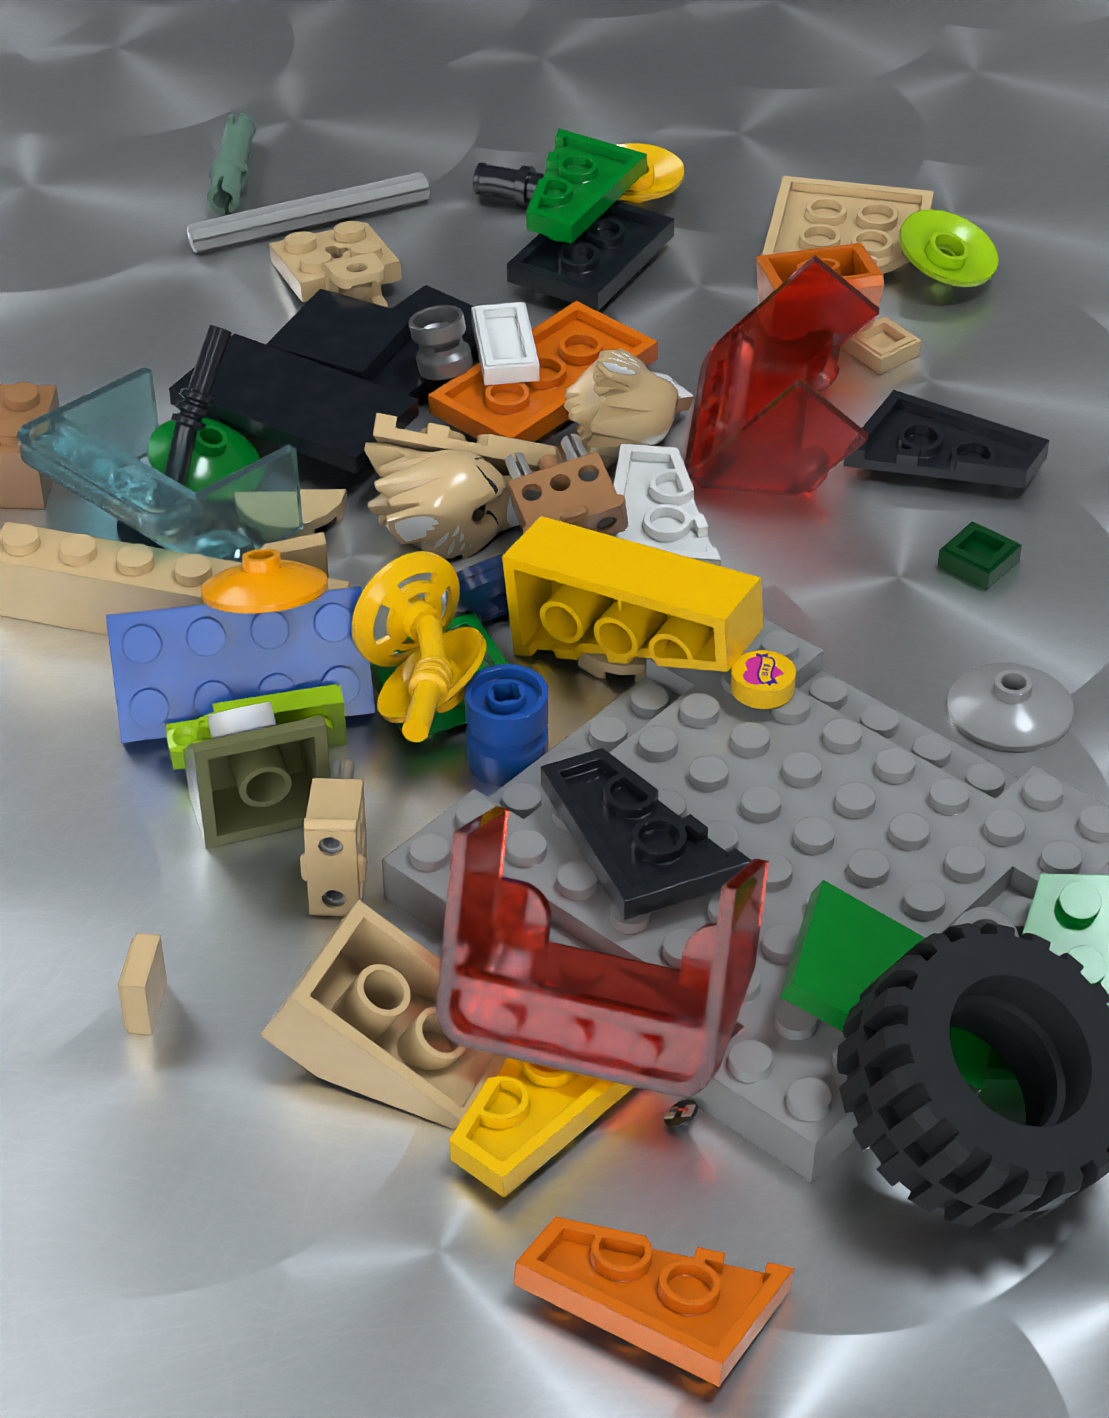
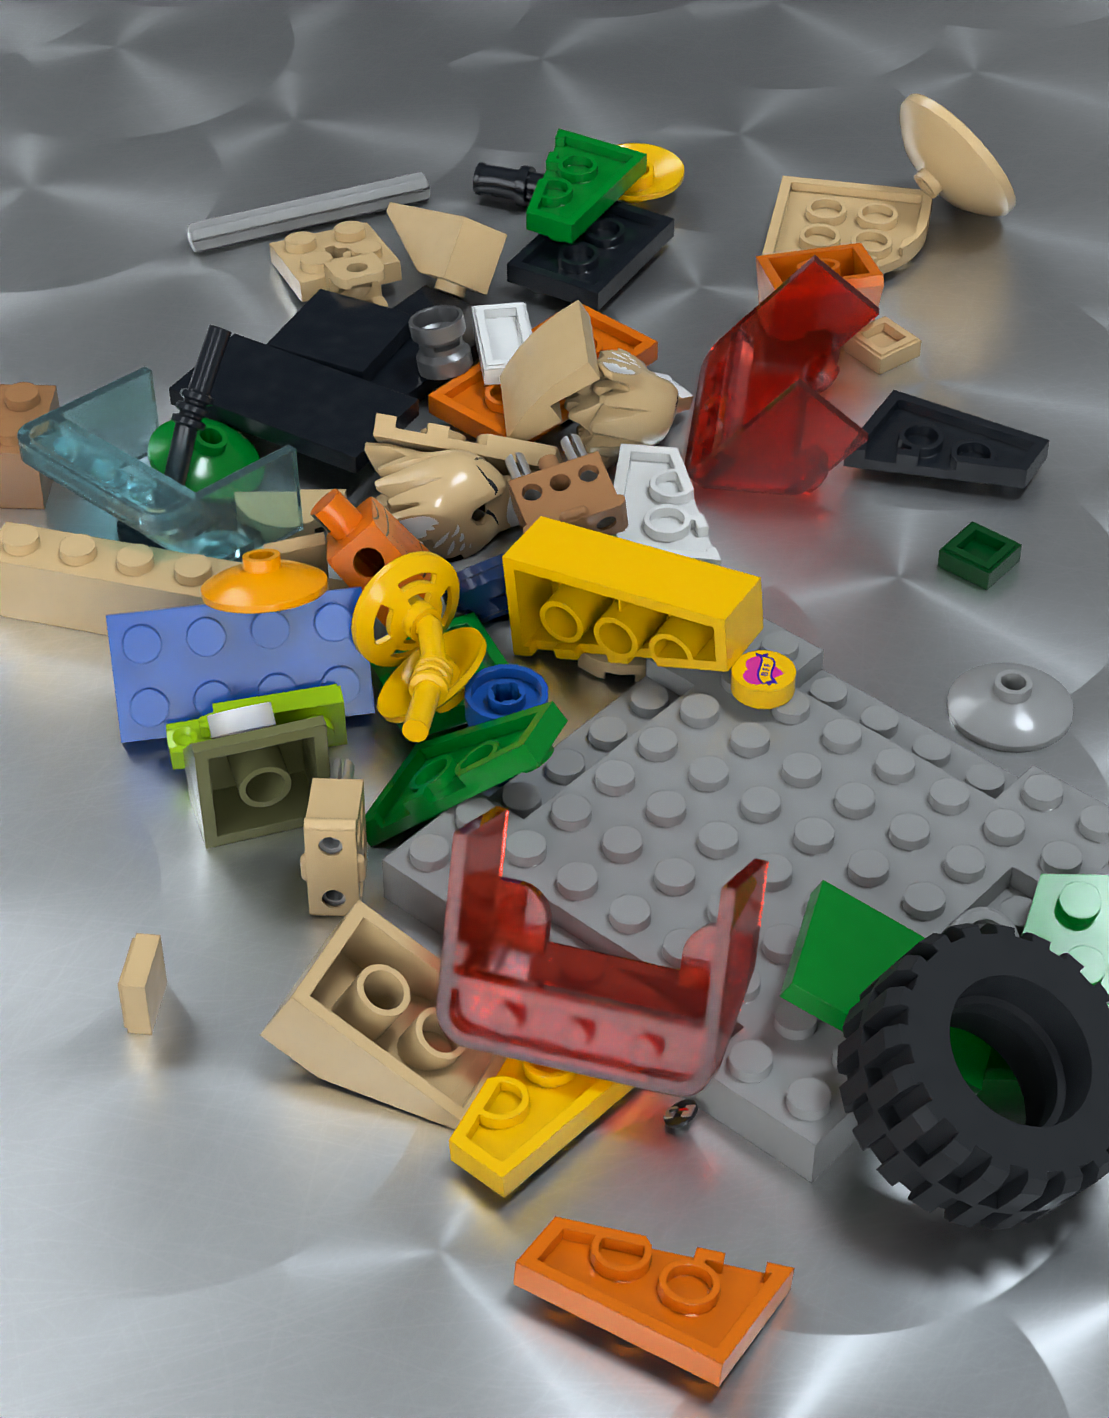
(229, 169): sand green pin -> none
(363, 540): none -> orange torso
(449, 248): none -> tan slope
(461, 766): none -> green wing
(546, 369): none -> tan slope
(633, 840): black wing -> none
(948, 248): lime dish -> none
(952, 159): none -> tan dish

